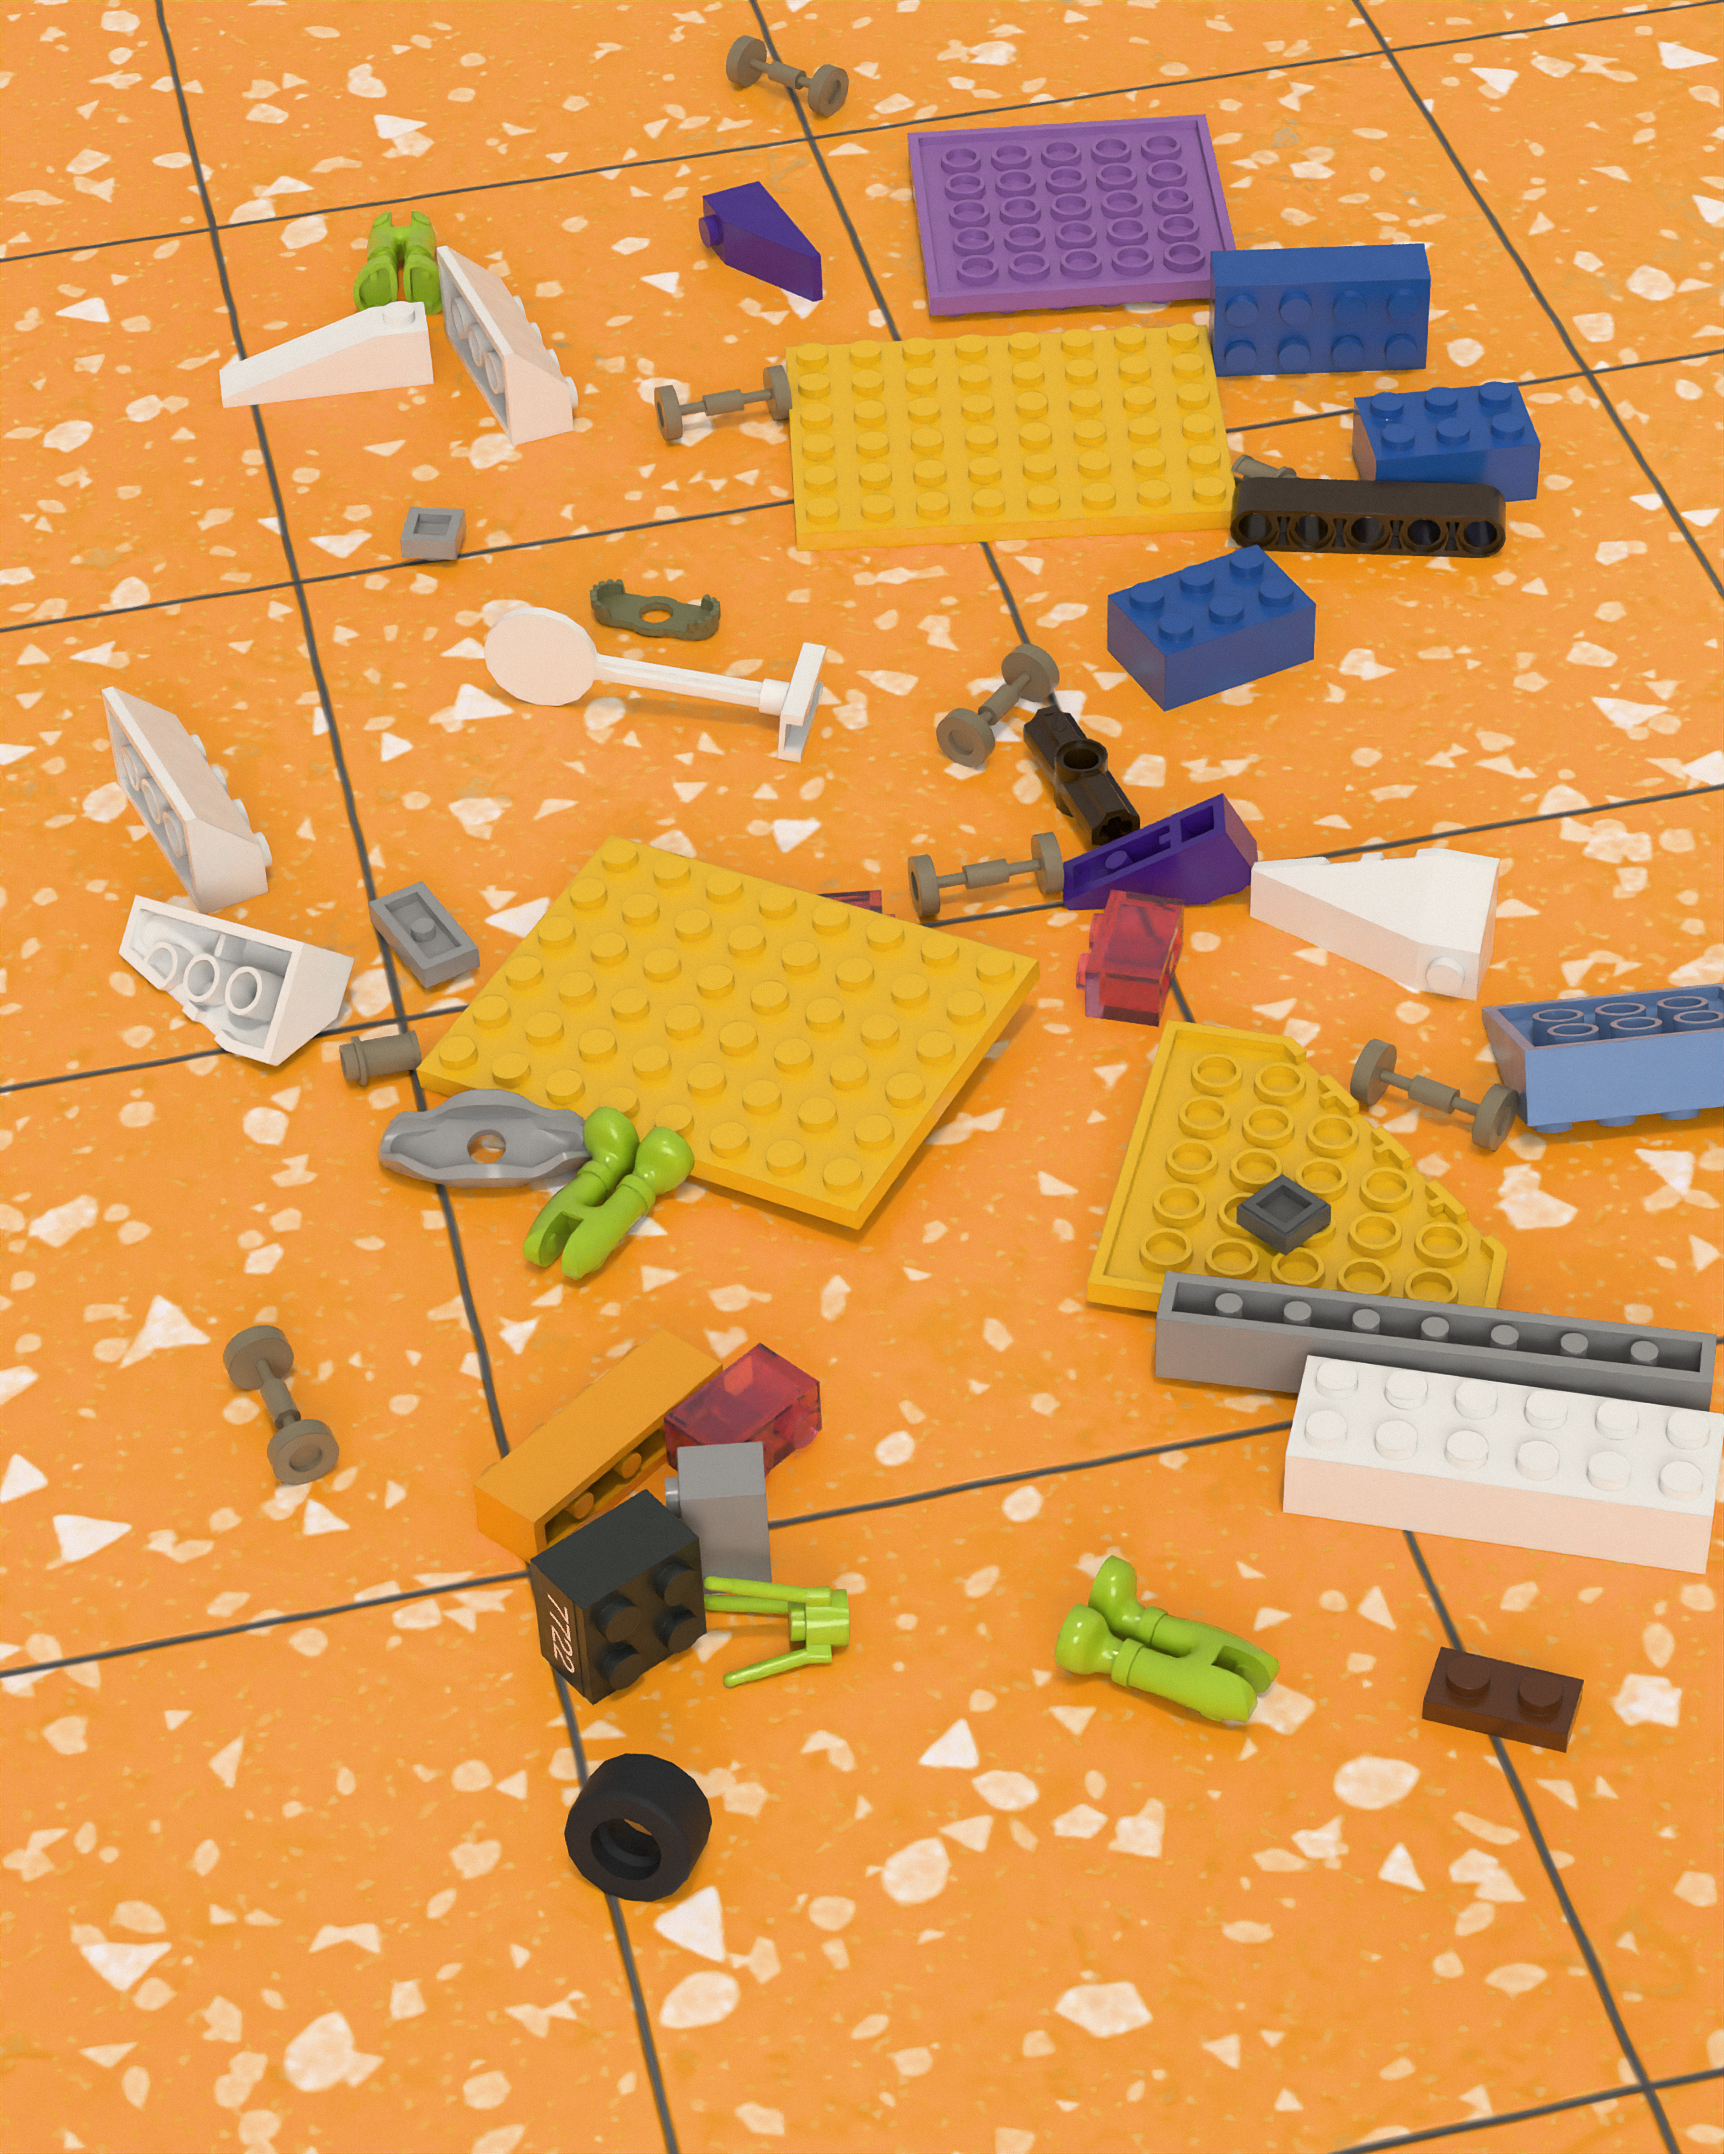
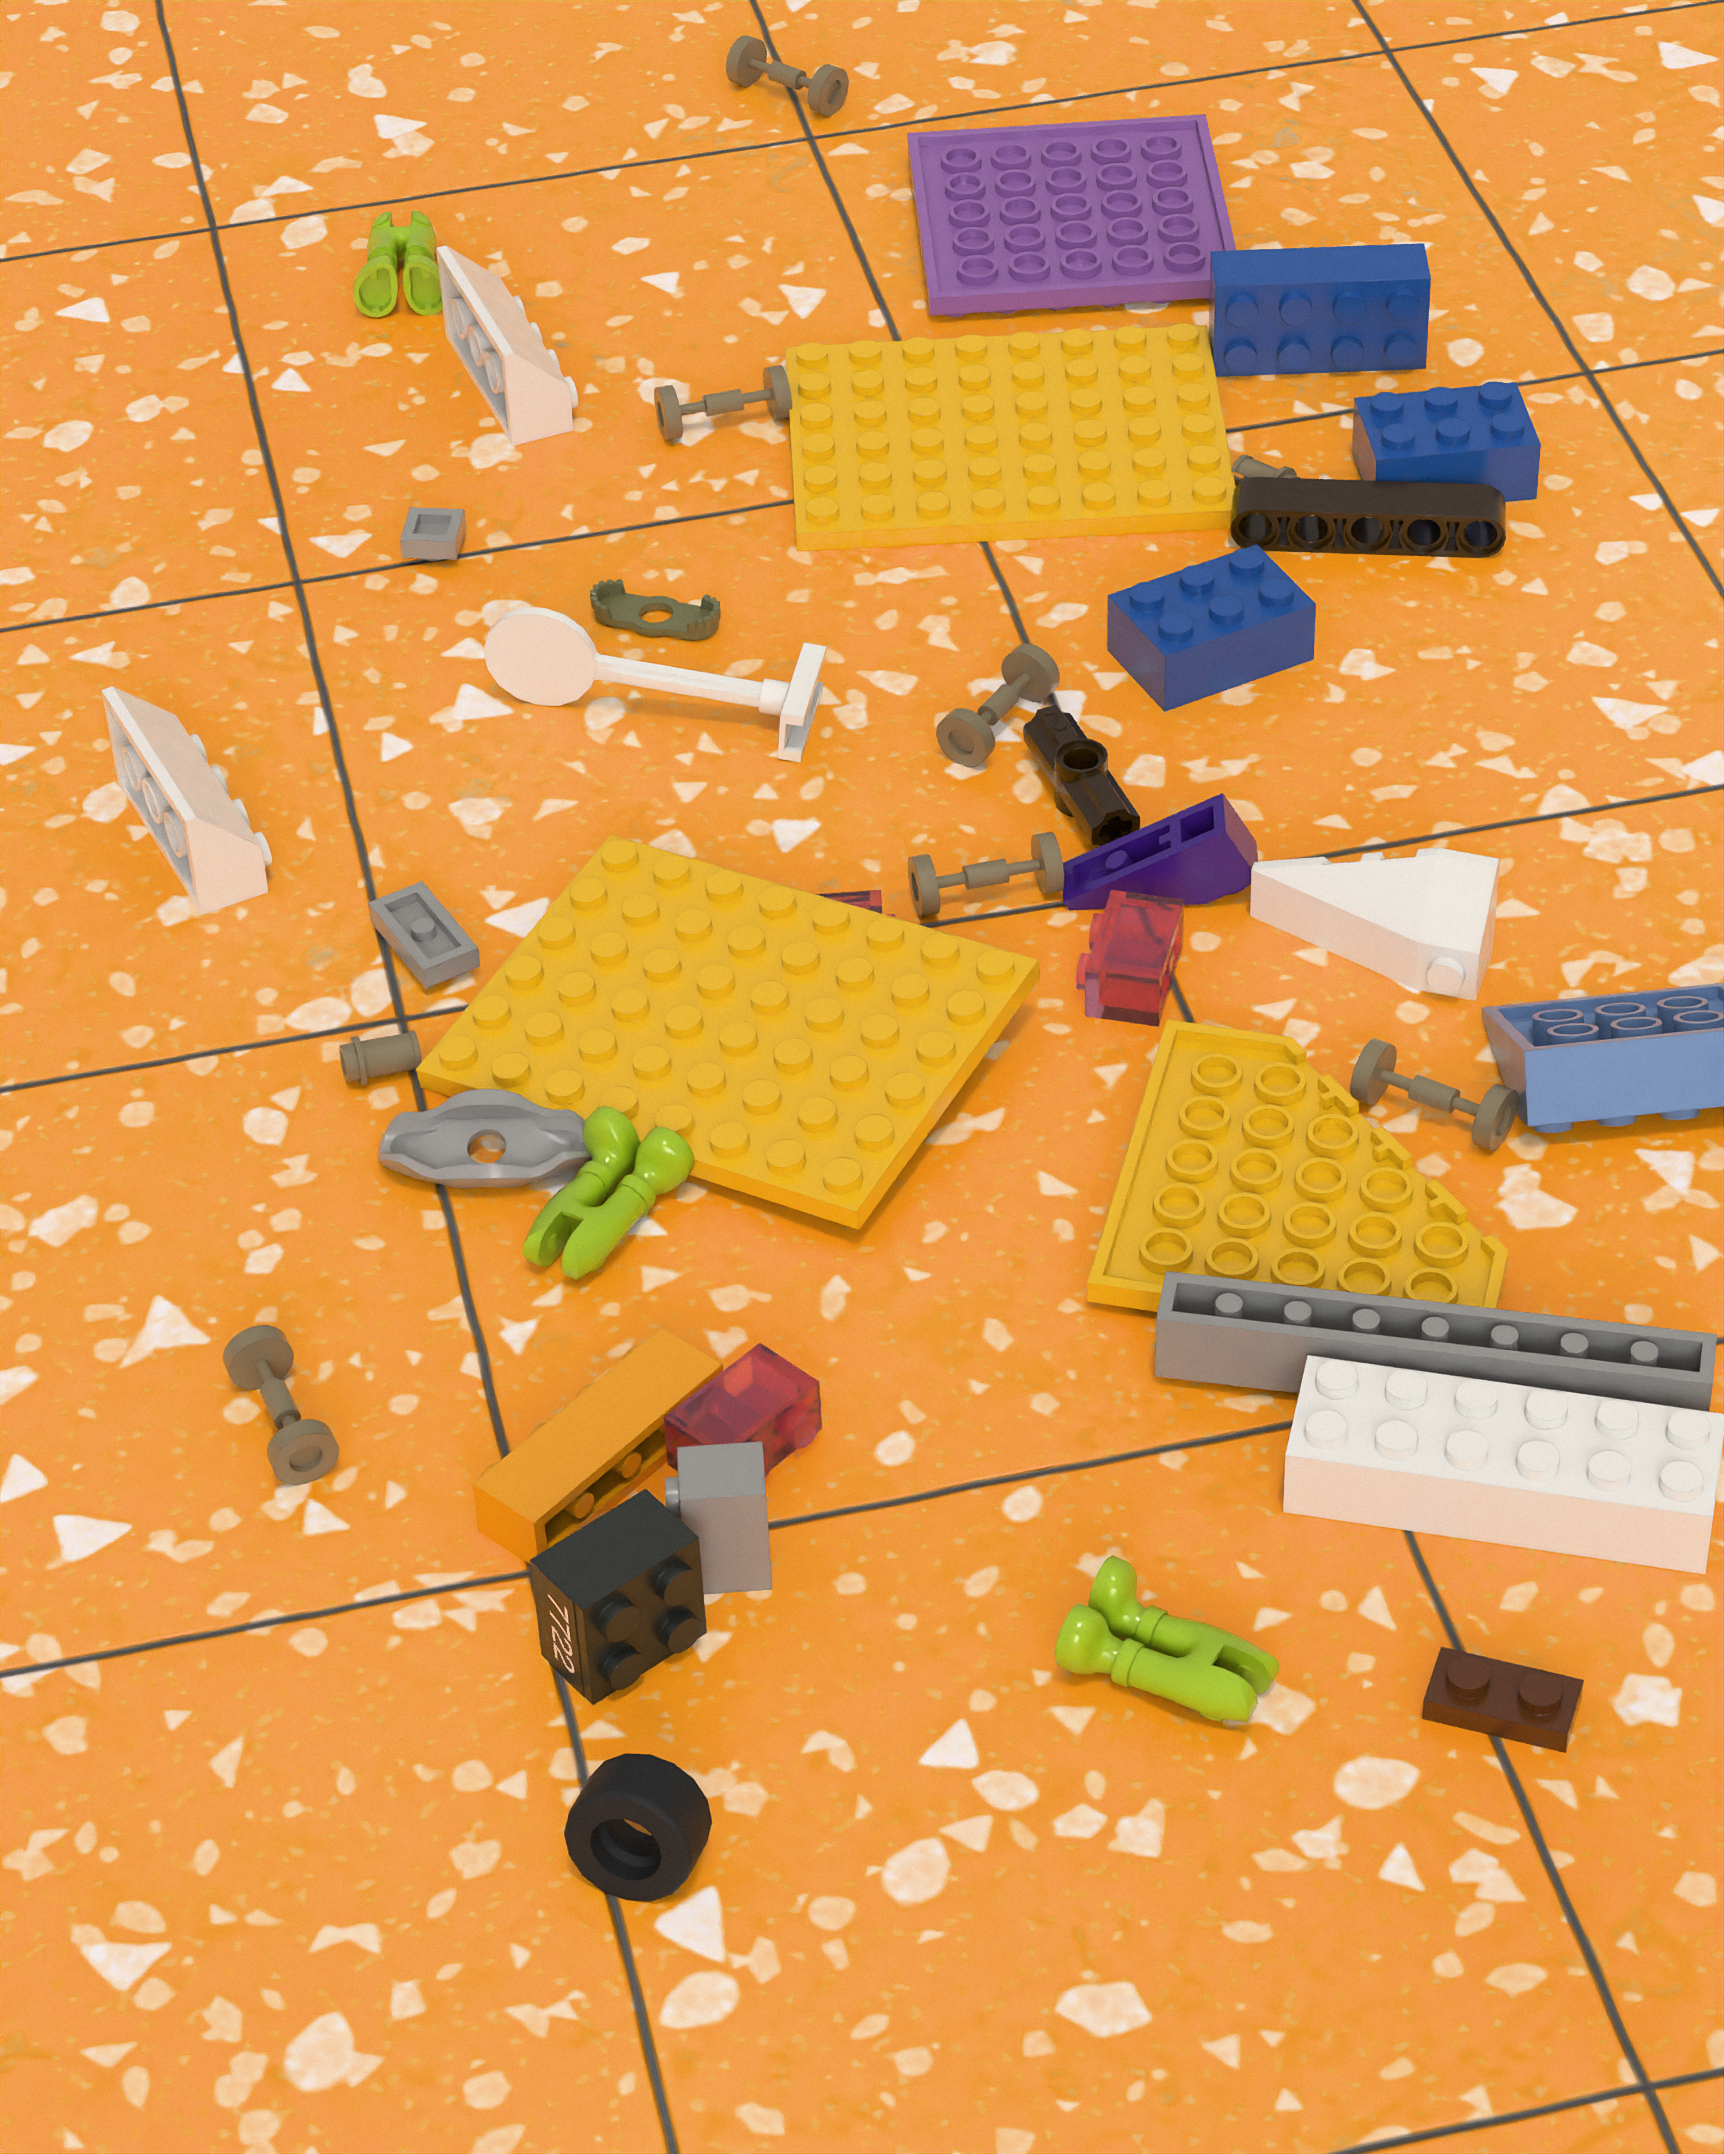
(242, 983): white wedge -> none
(356, 354): white wedge -> none
(760, 240): dark purple slope -> none
(814, 1616): lime plant -> none
(1283, 1214): dark grey tile -> none

